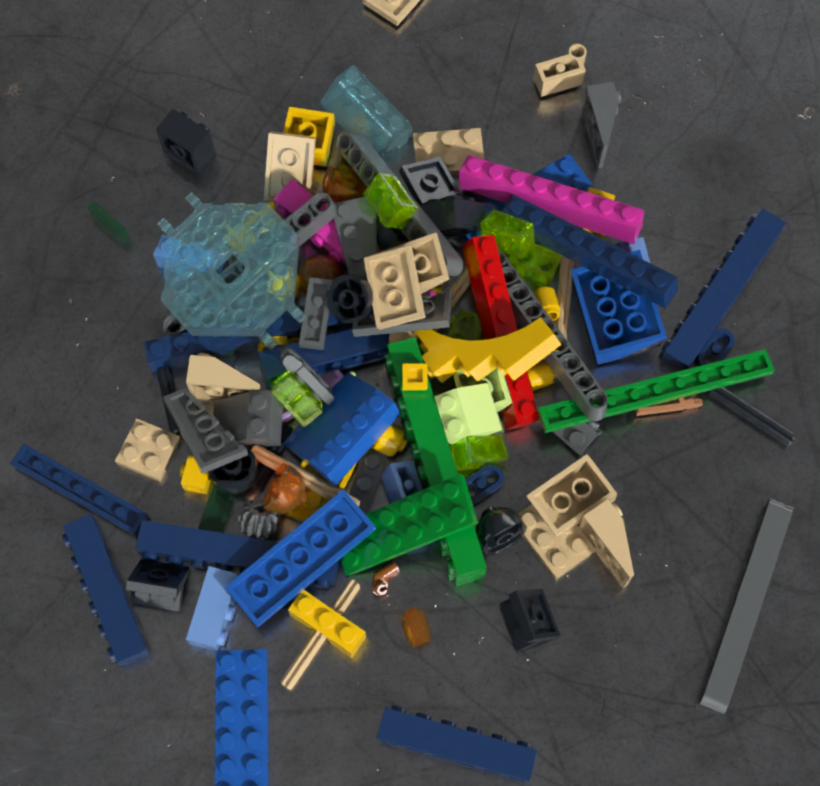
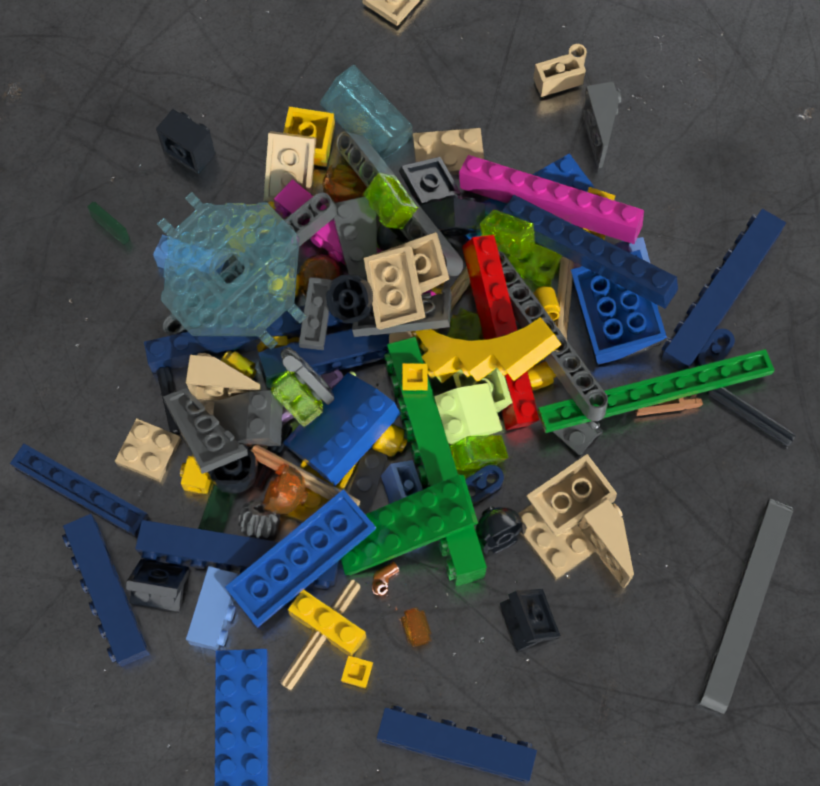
(240, 363): none -> yellow brick
(357, 672): none -> yellow plate

